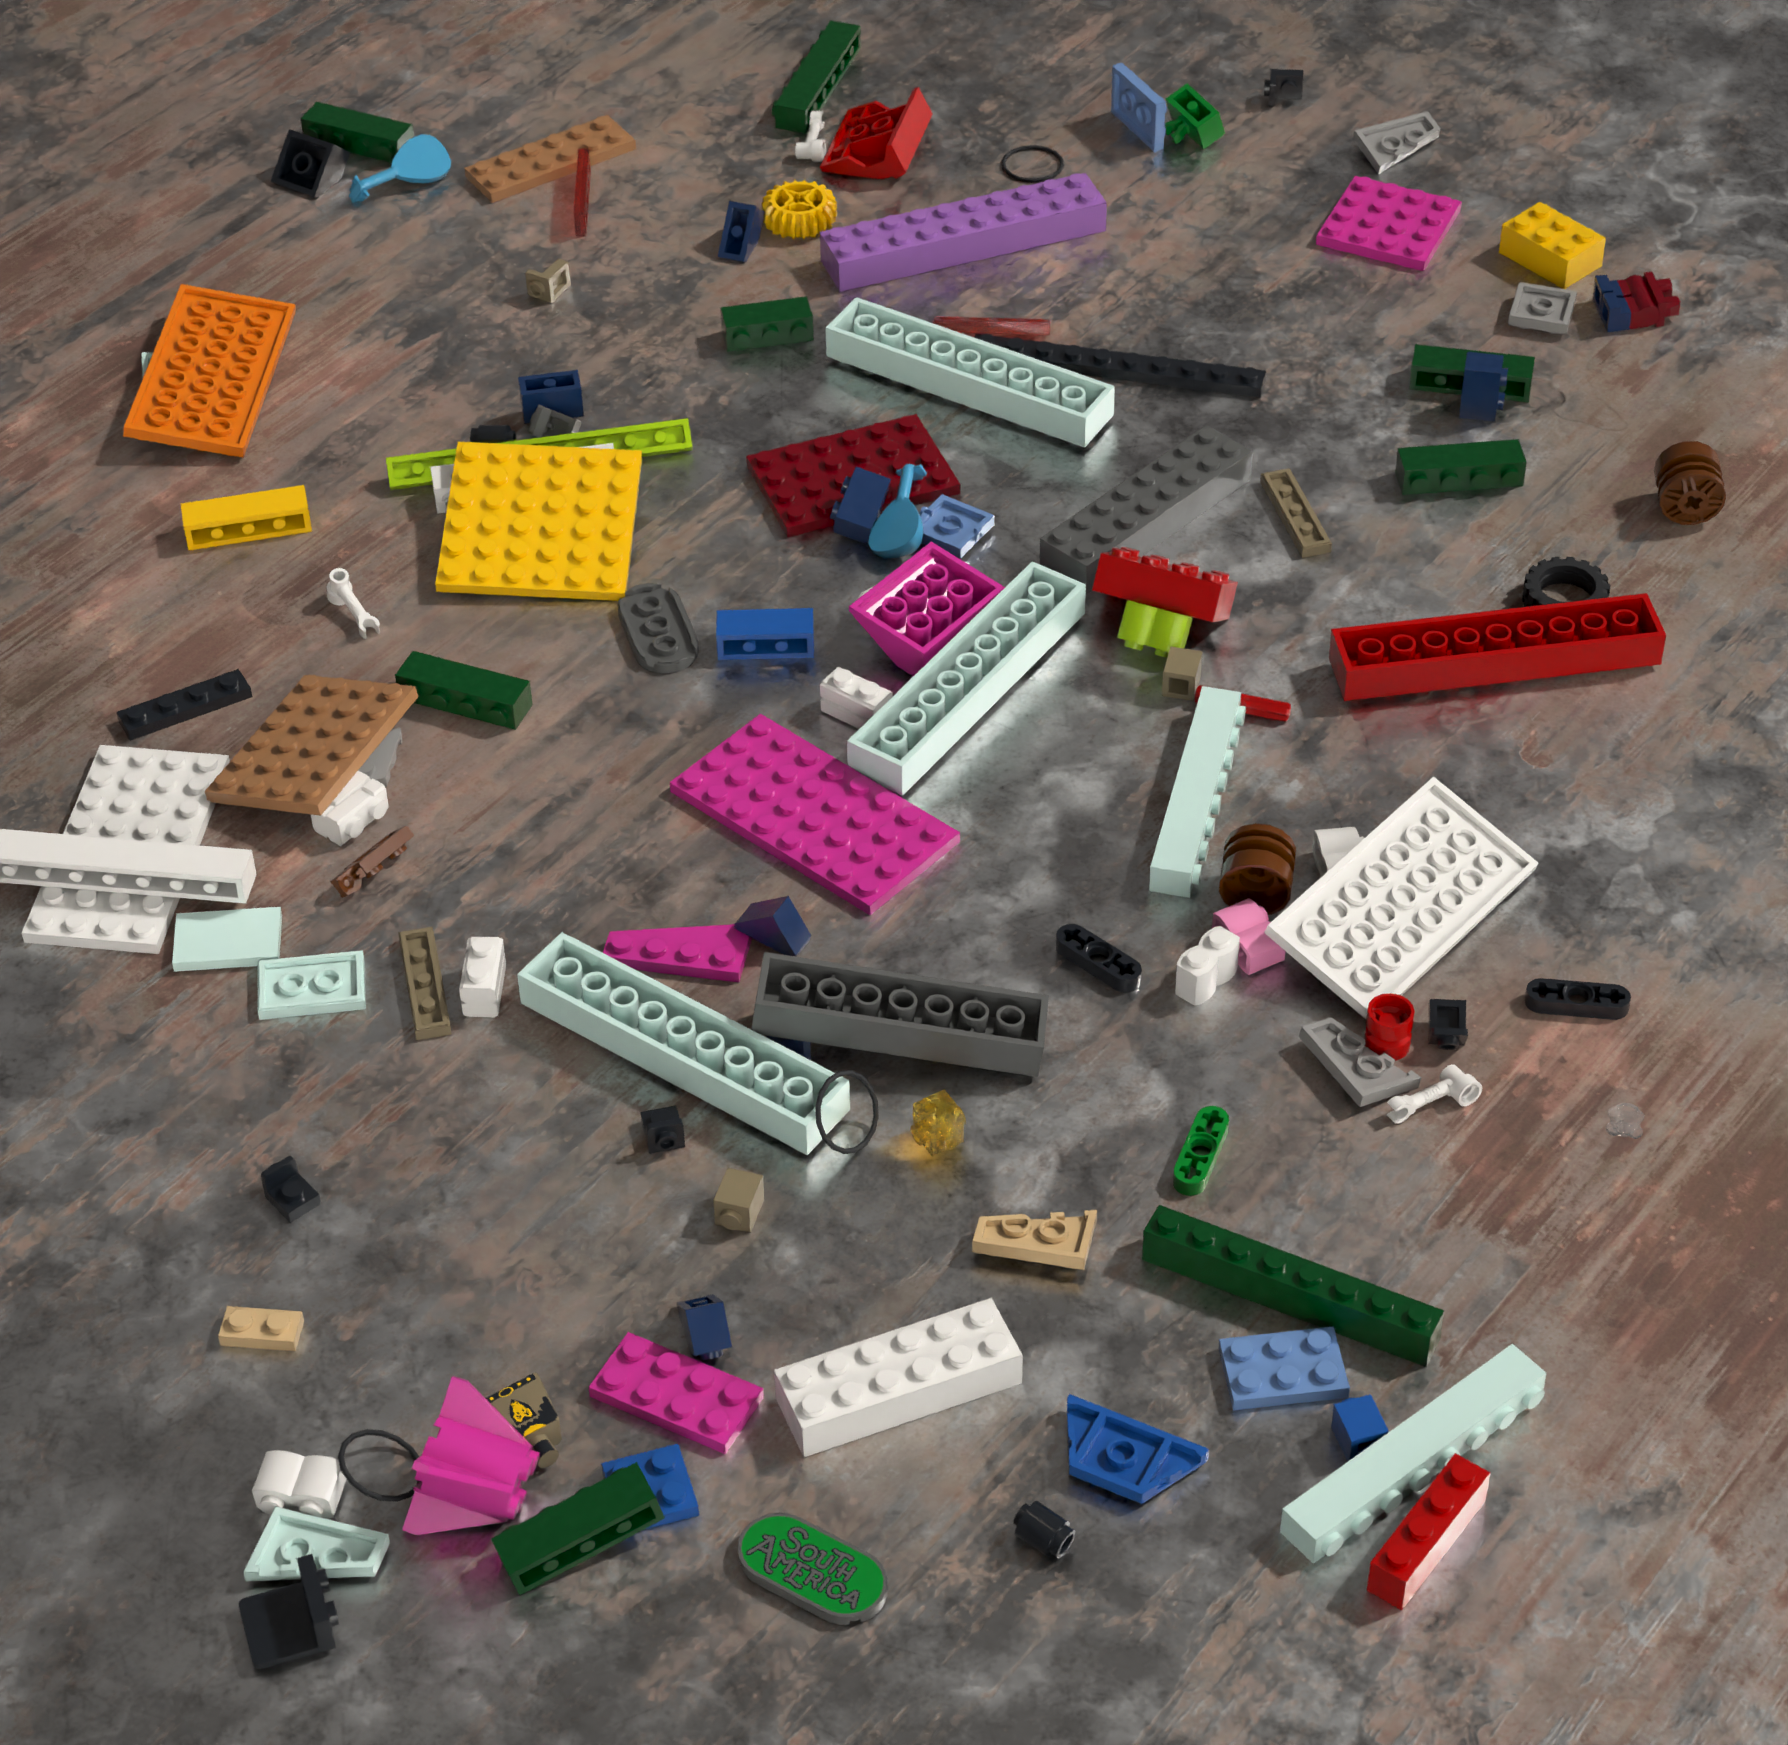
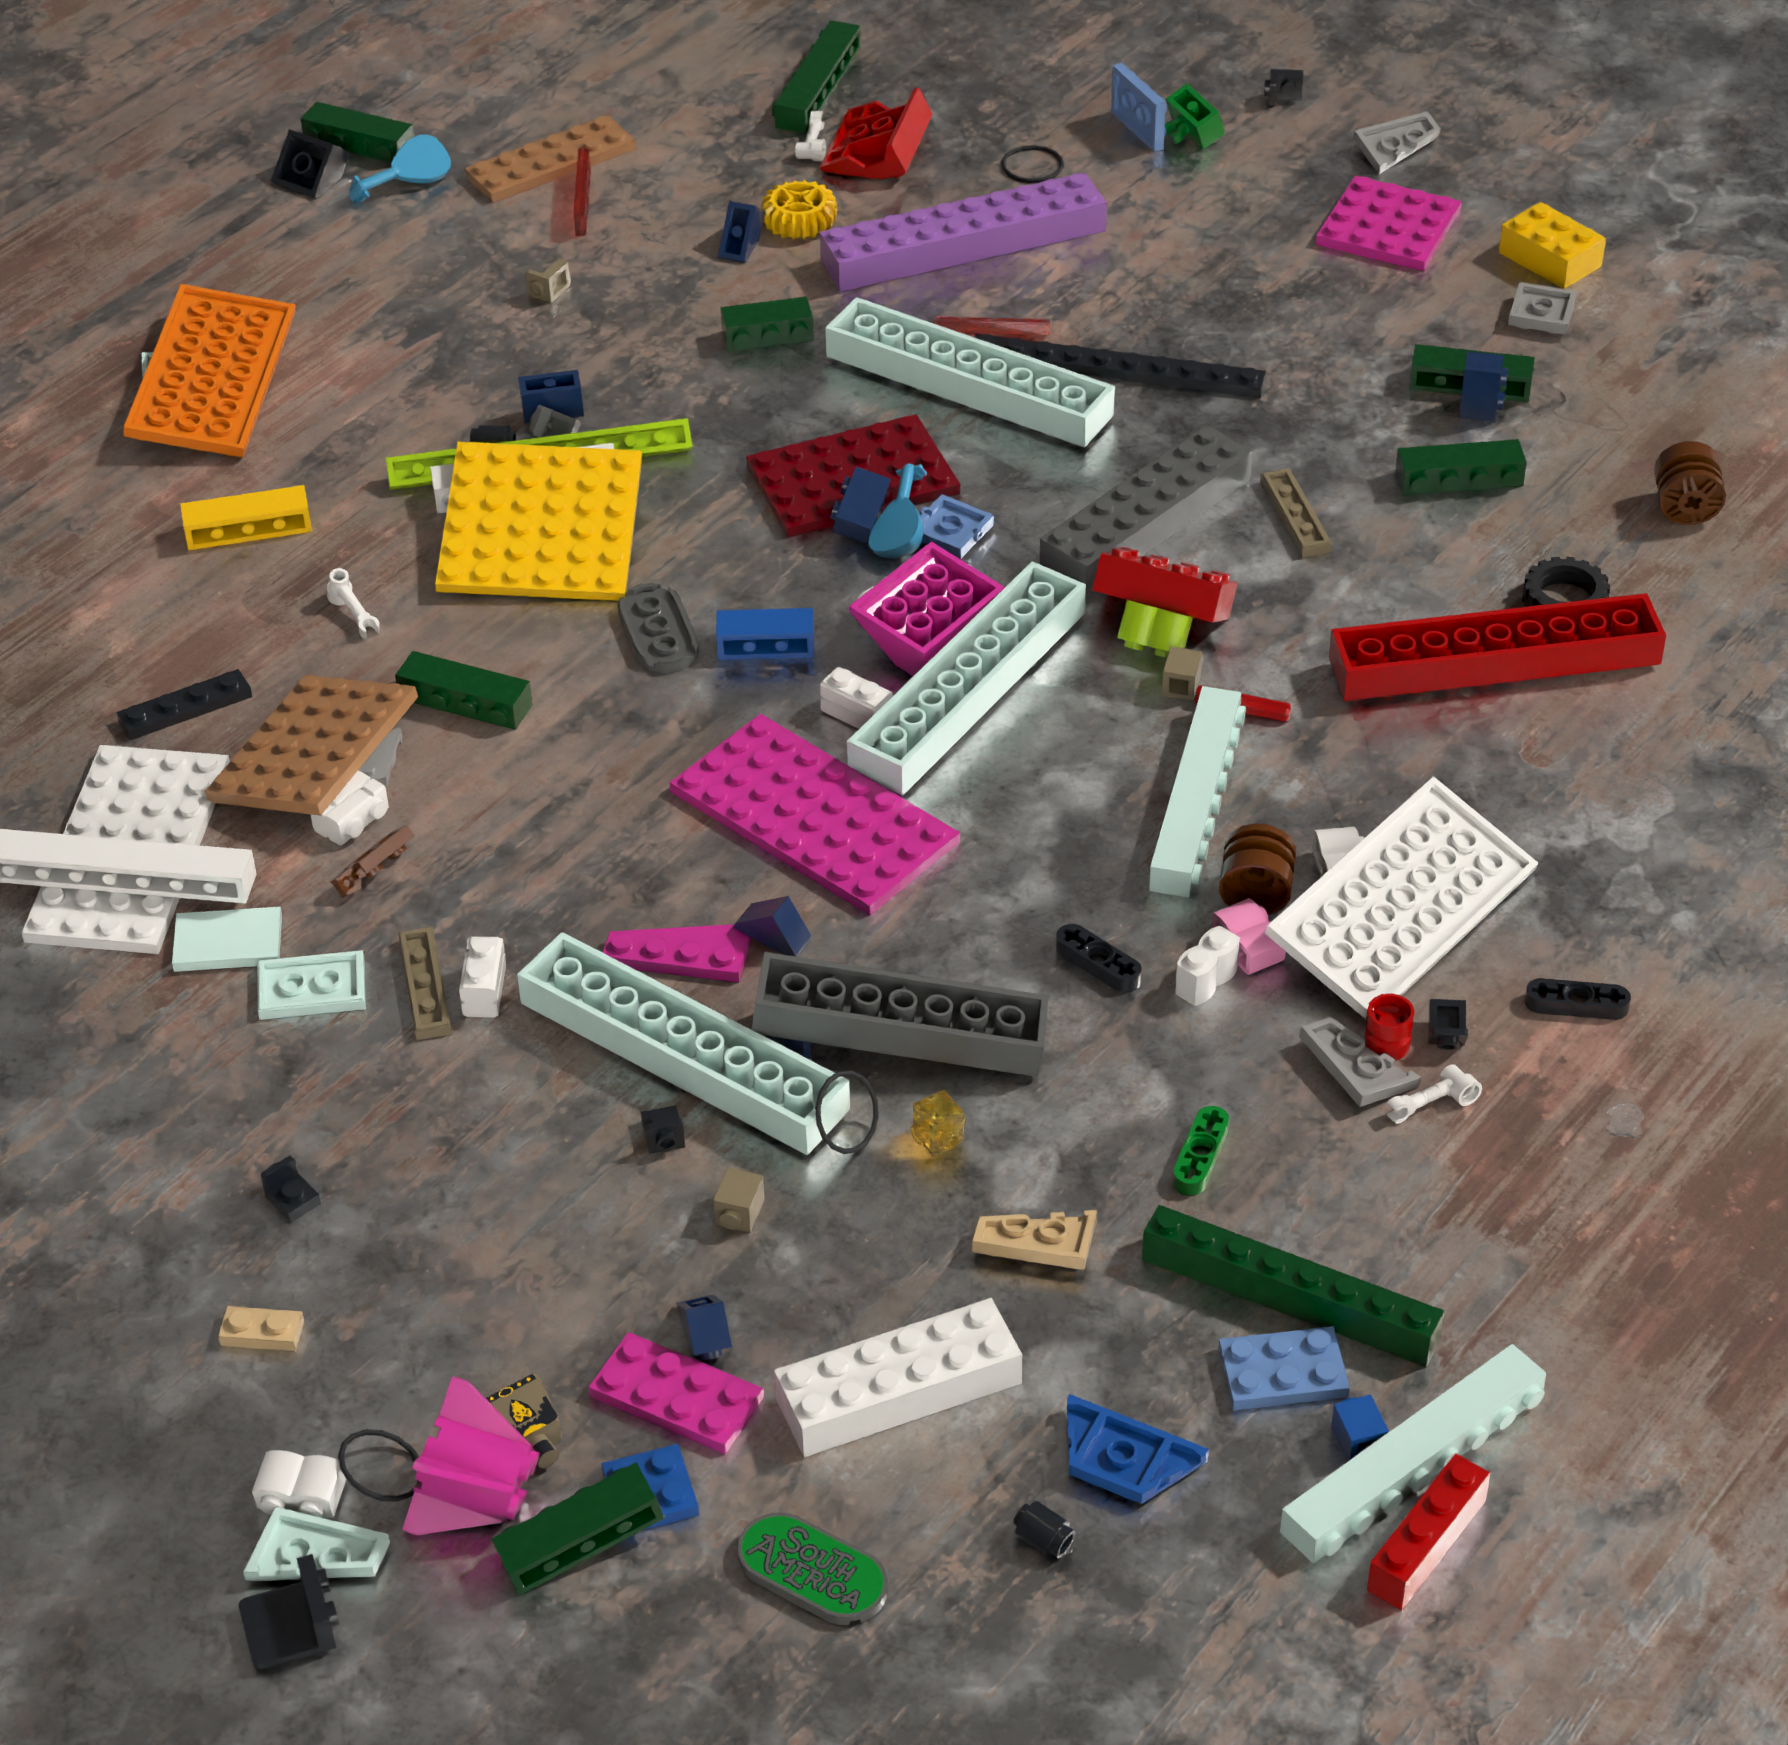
(1634, 301): dark red hips -> none

